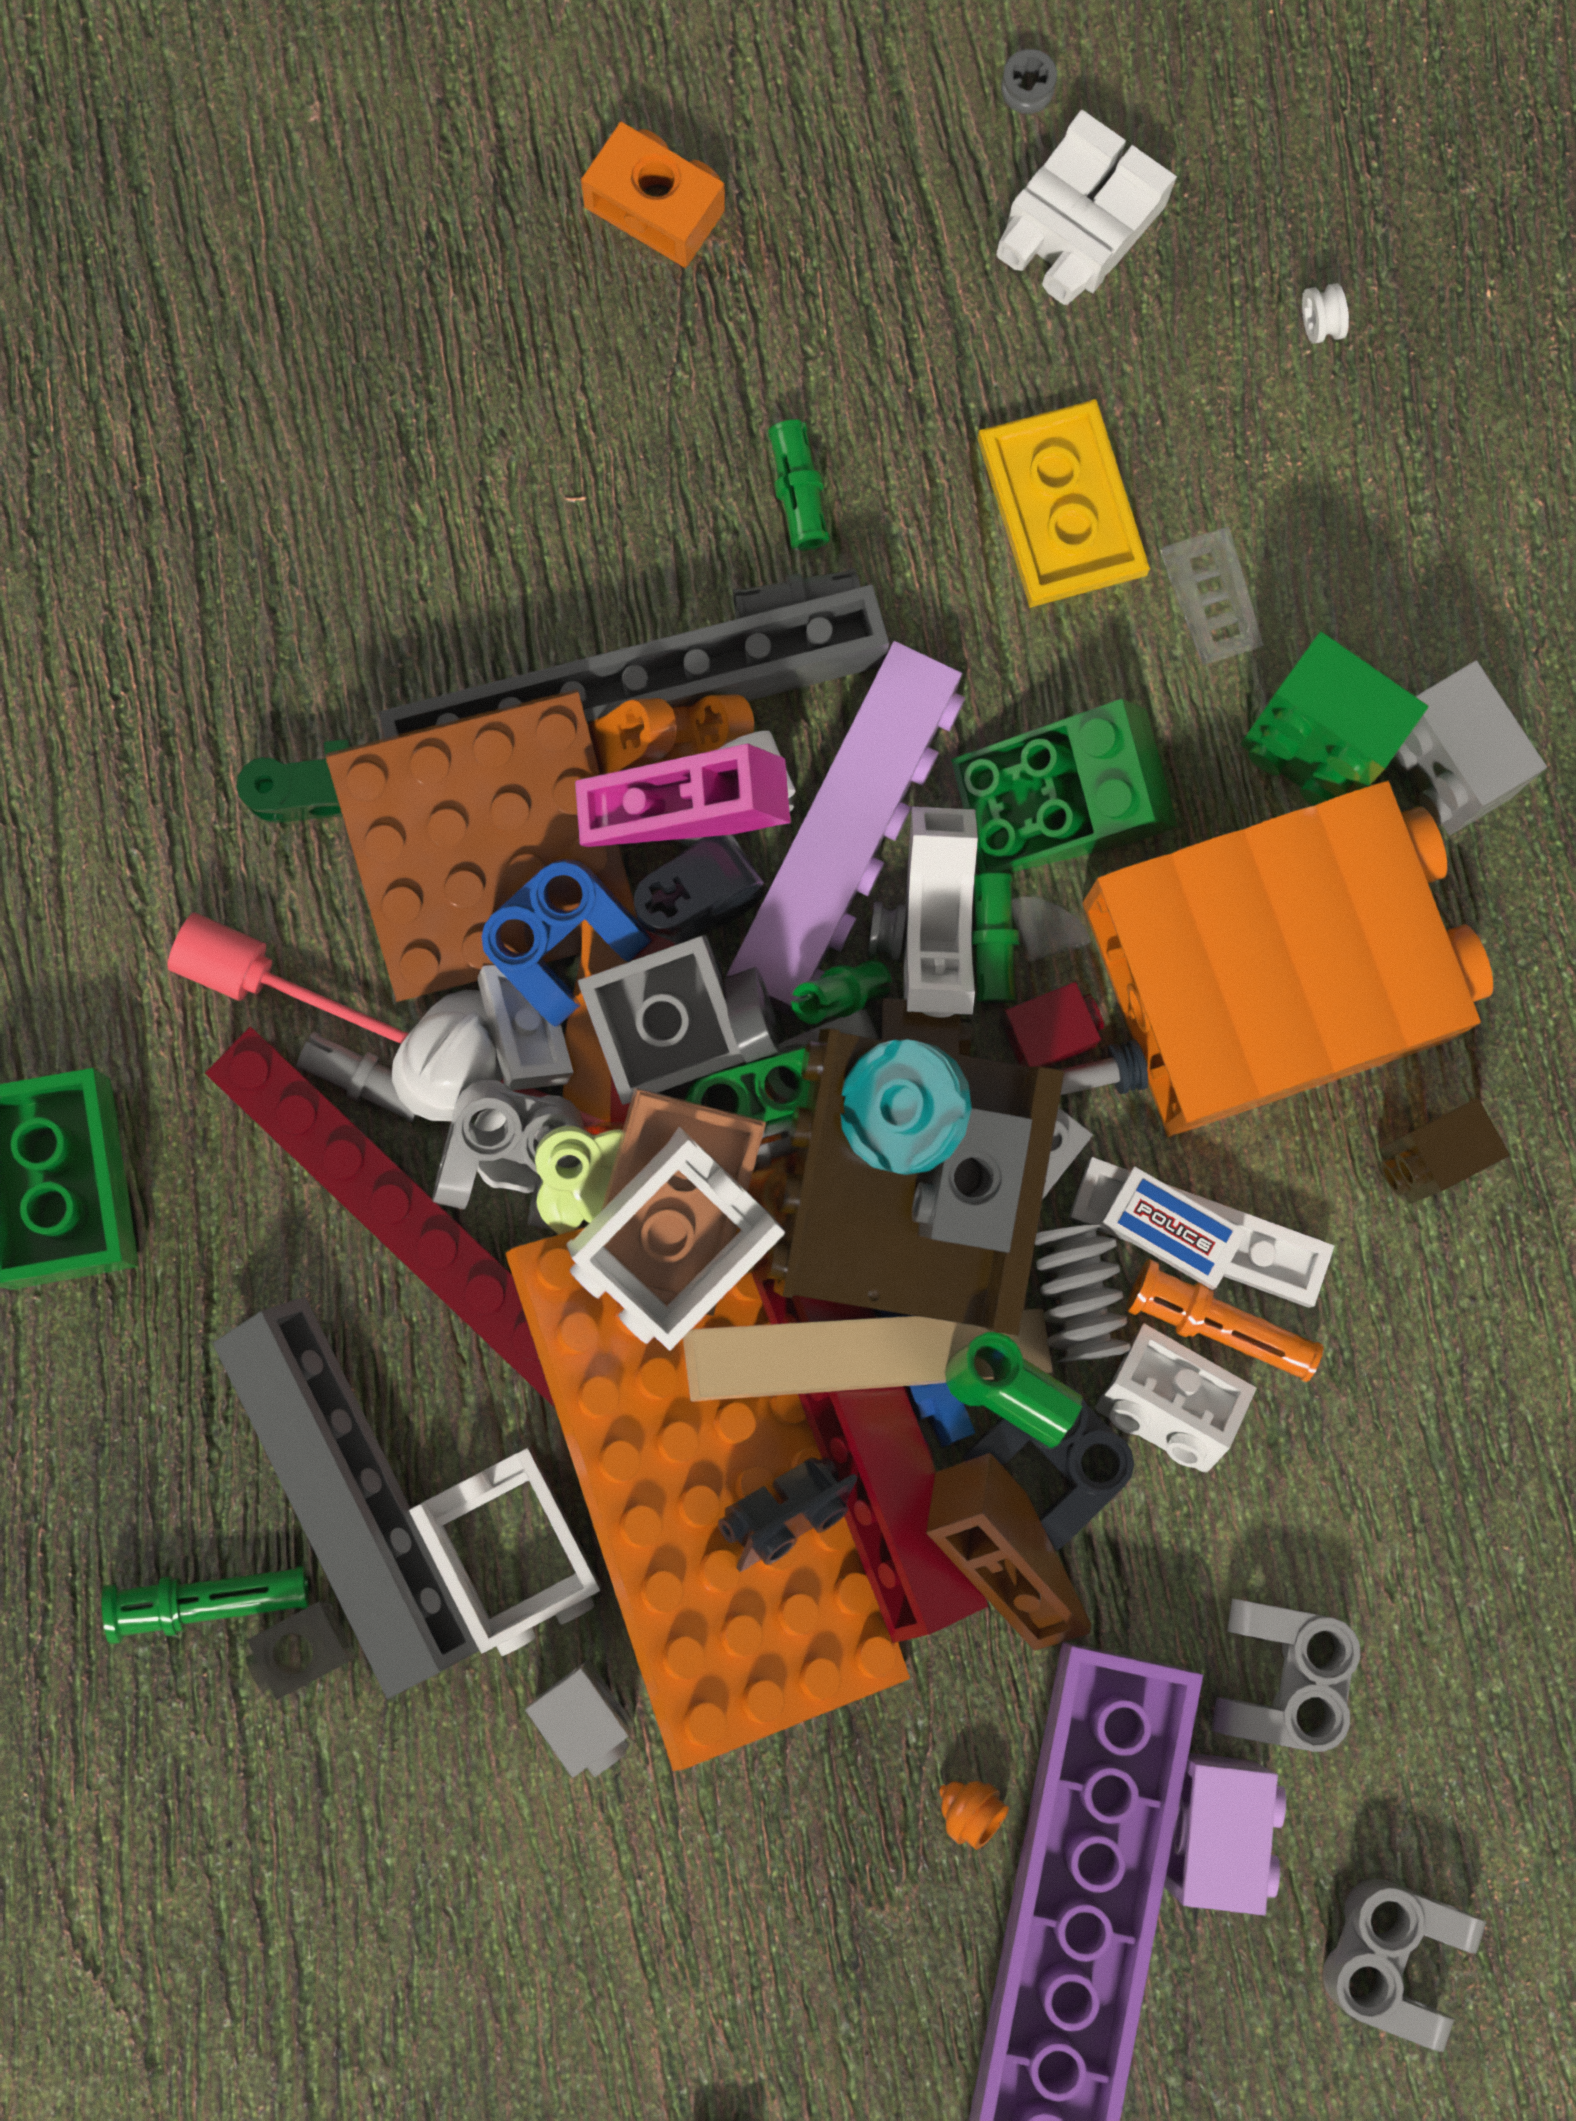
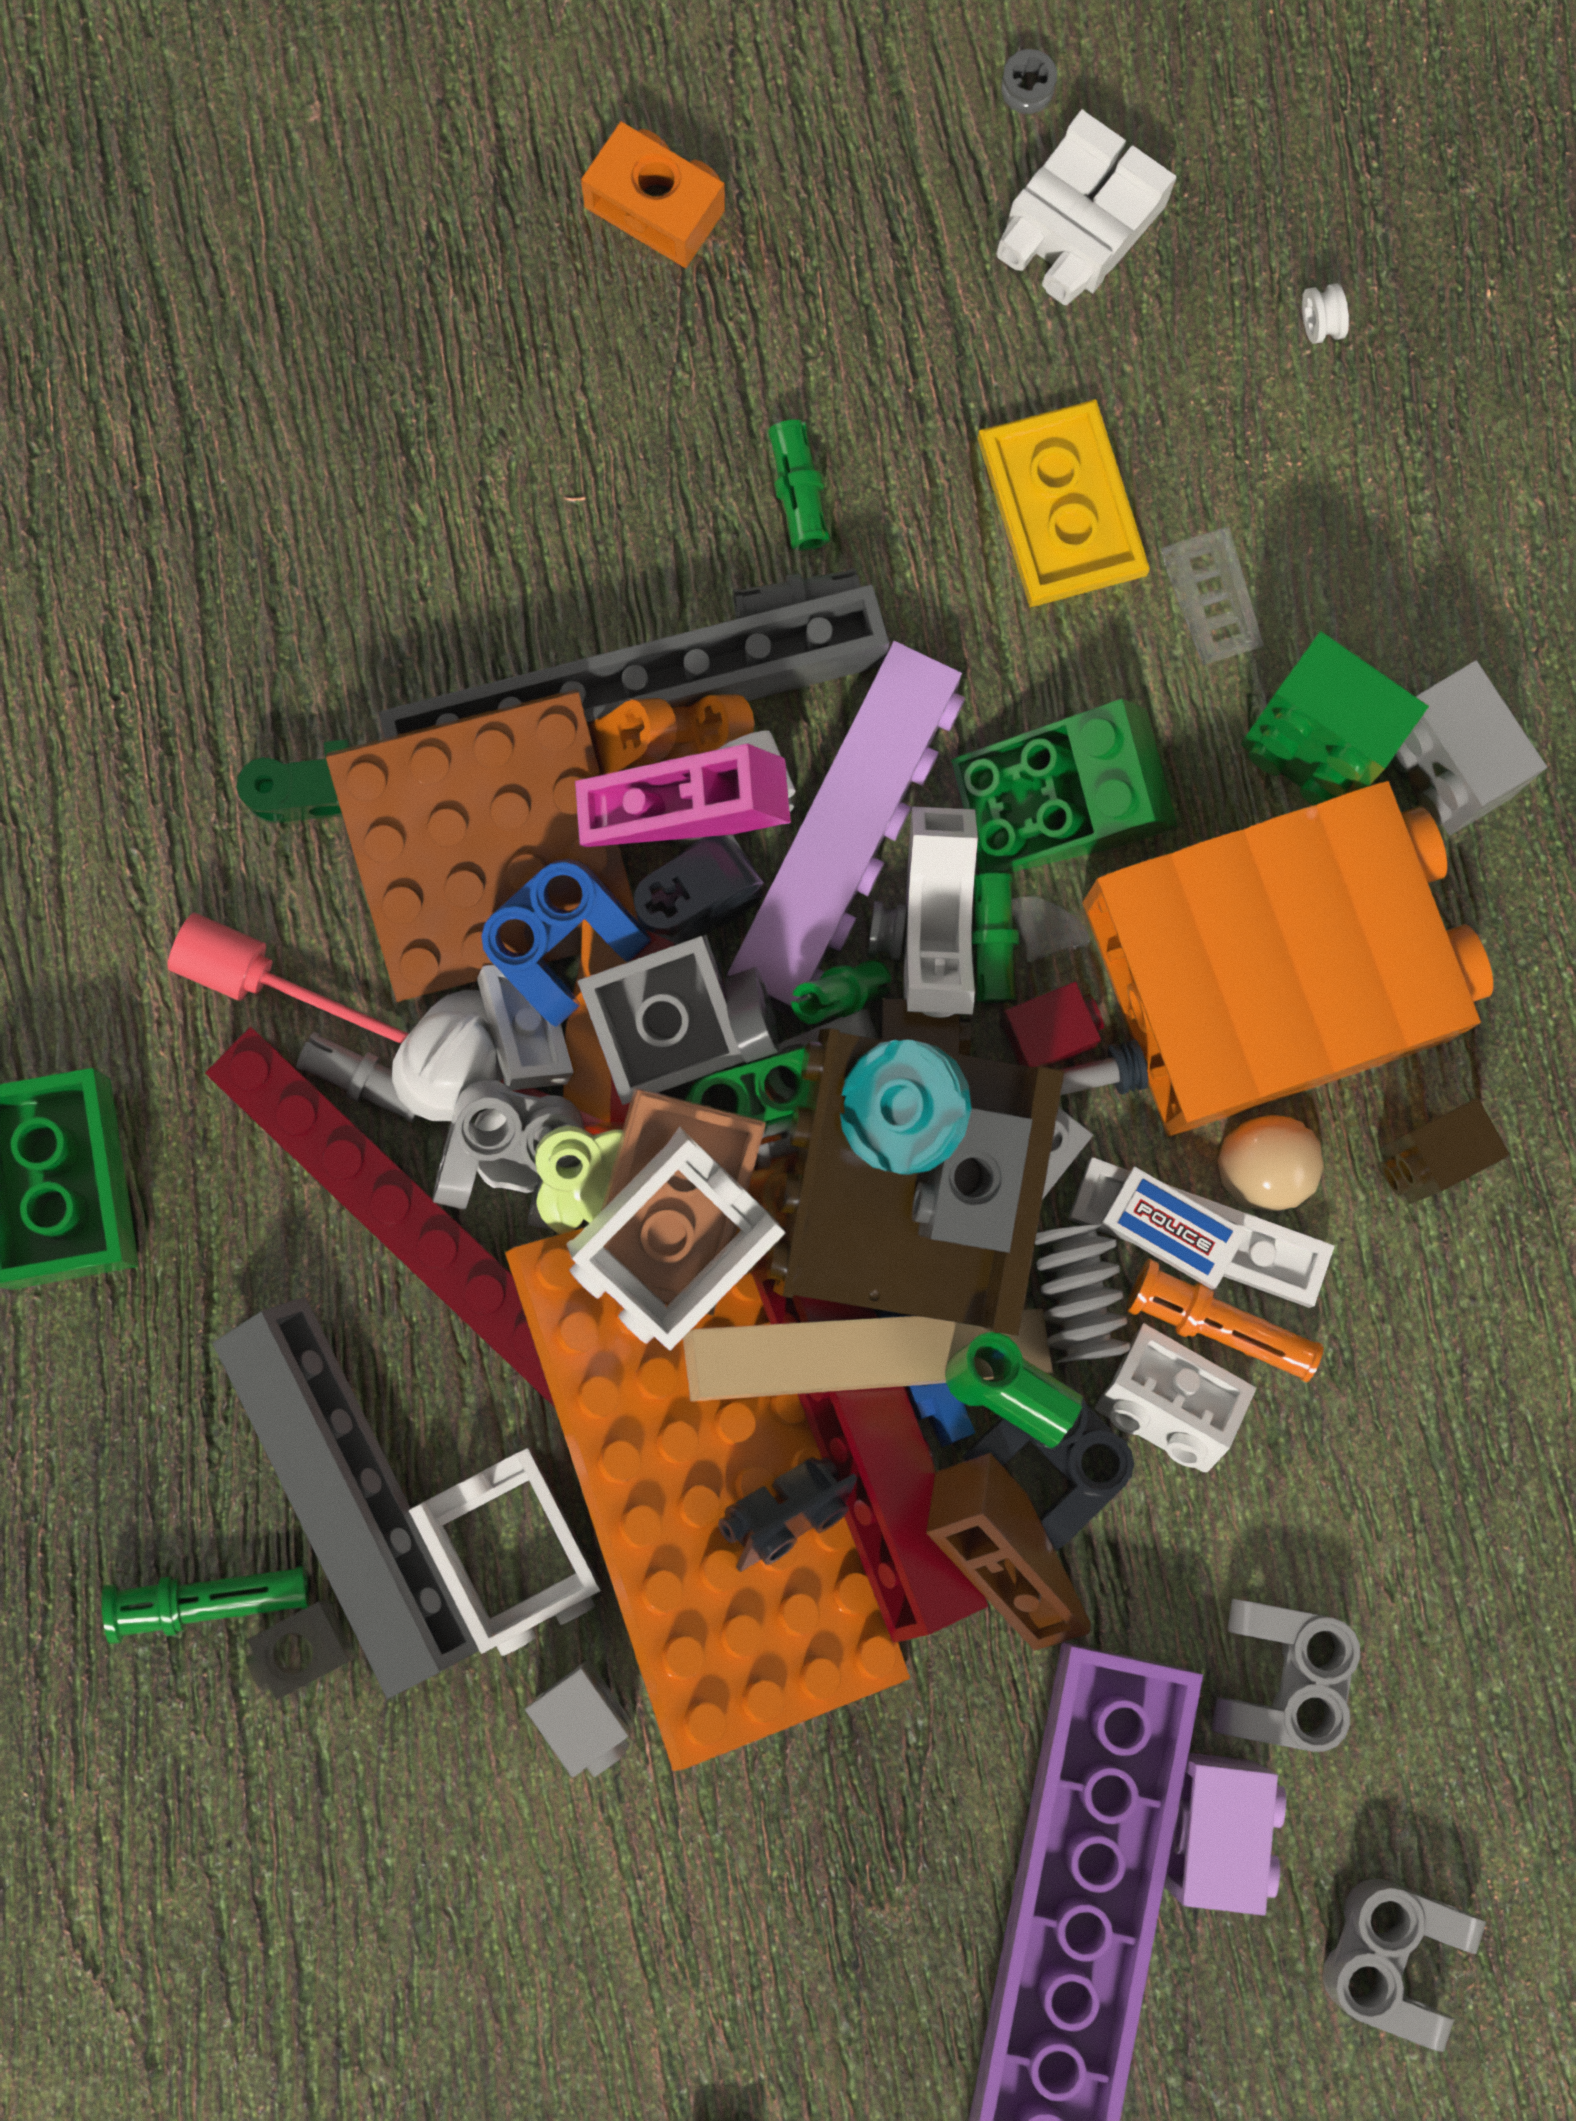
(972, 1811): orange plate -> none
(1271, 1163): none -> tan hair

